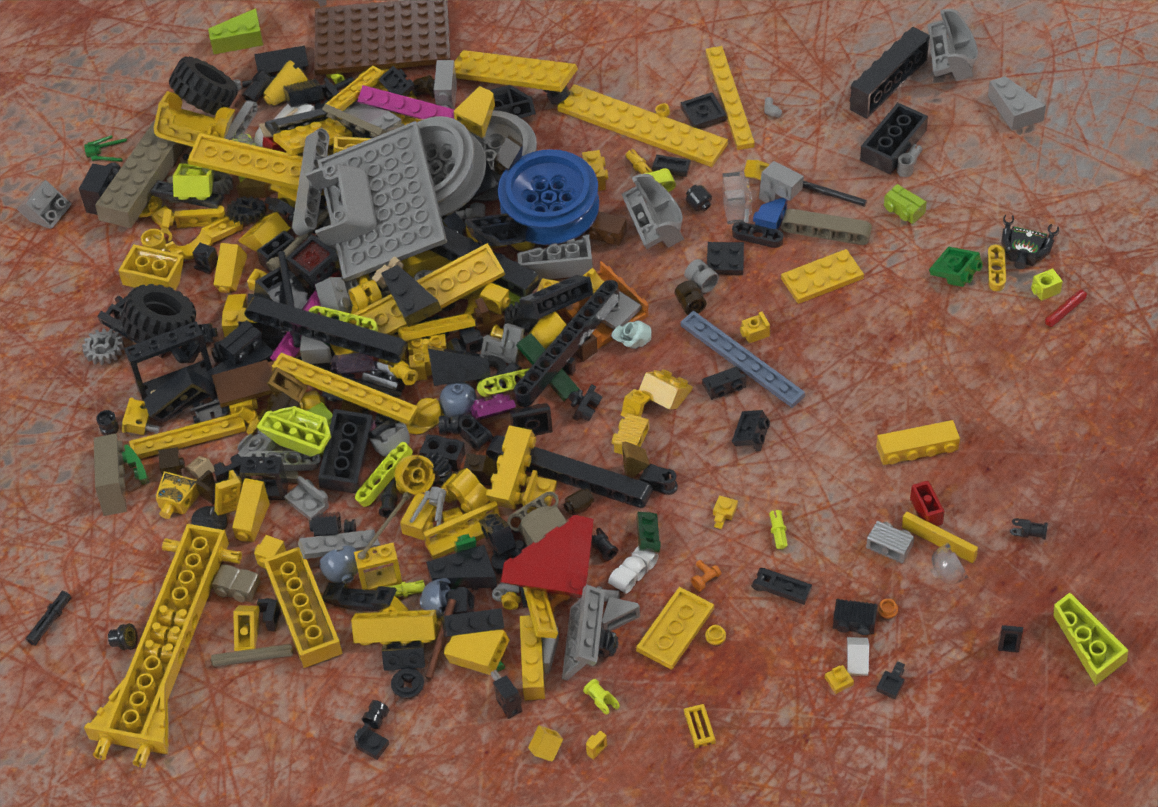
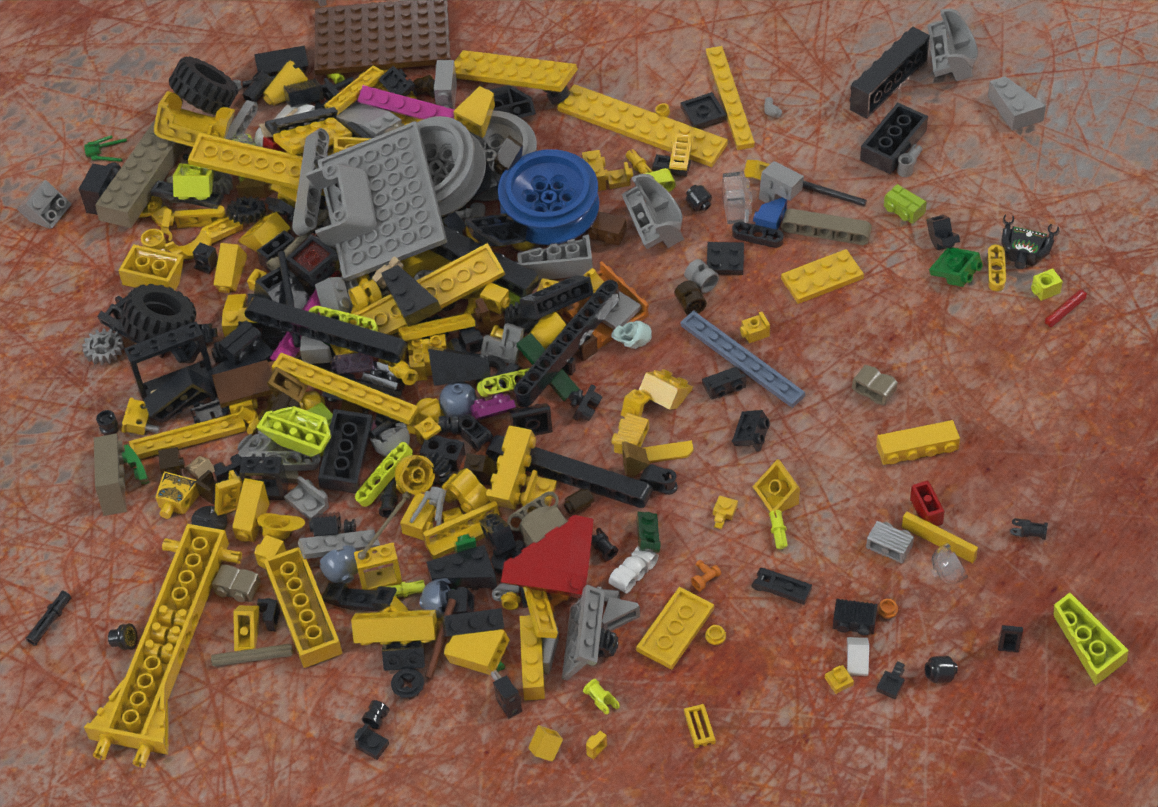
(236, 33): lime wedge -> none
(279, 525): none -> yellow piece
(348, 120): dark tan plate -> none
(426, 430): none -> yellow bracket
(621, 177): none -> yellow bracket
(669, 451): none -> yellow piece
(683, 142): none -> yellow slope
(777, 488): none -> yellow slope
(874, 385): none -> dark tan brick
(940, 669): none -> black head
(941, 232): none -> black brick

